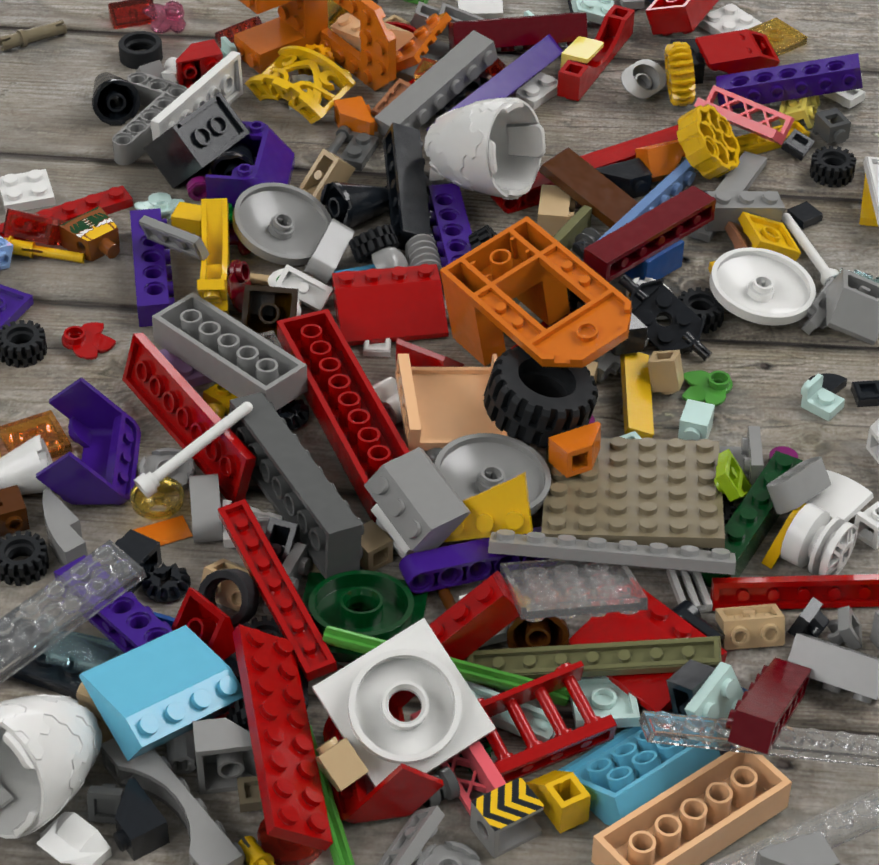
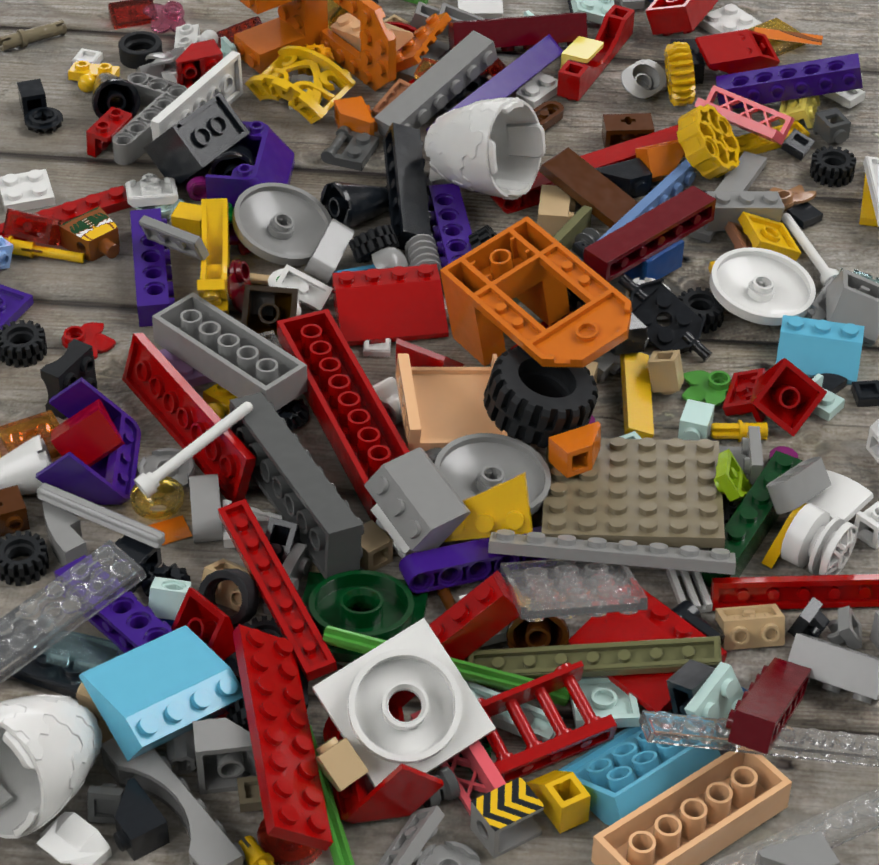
(31, 95): none -> black brick
(35, 117): none -> black gear
(74, 364): none -> black brick
(87, 72): none -> yellow plate
(87, 434): none -> red slope
(91, 56): none -> white tile
(101, 515): none -> light grey axle
(104, 129): none -> red bracket
(151, 191): none -> white tile
(167, 57): none -> light grey plate
(167, 596): none -> light aqua brick
(190, 34): none -> white plate
(326, 170): tan slope -> none
(549, 113): none -> reddish brown plate
(625, 127): none -> reddish brown brick
(736, 430): none -> yellow axle
(740, 394): none -> red bracket
(786, 396): none -> red slope
(790, 36): none -> orange sticker
(794, 196): none -> medium nougat plate
(821, 346): none -> medium azure slope

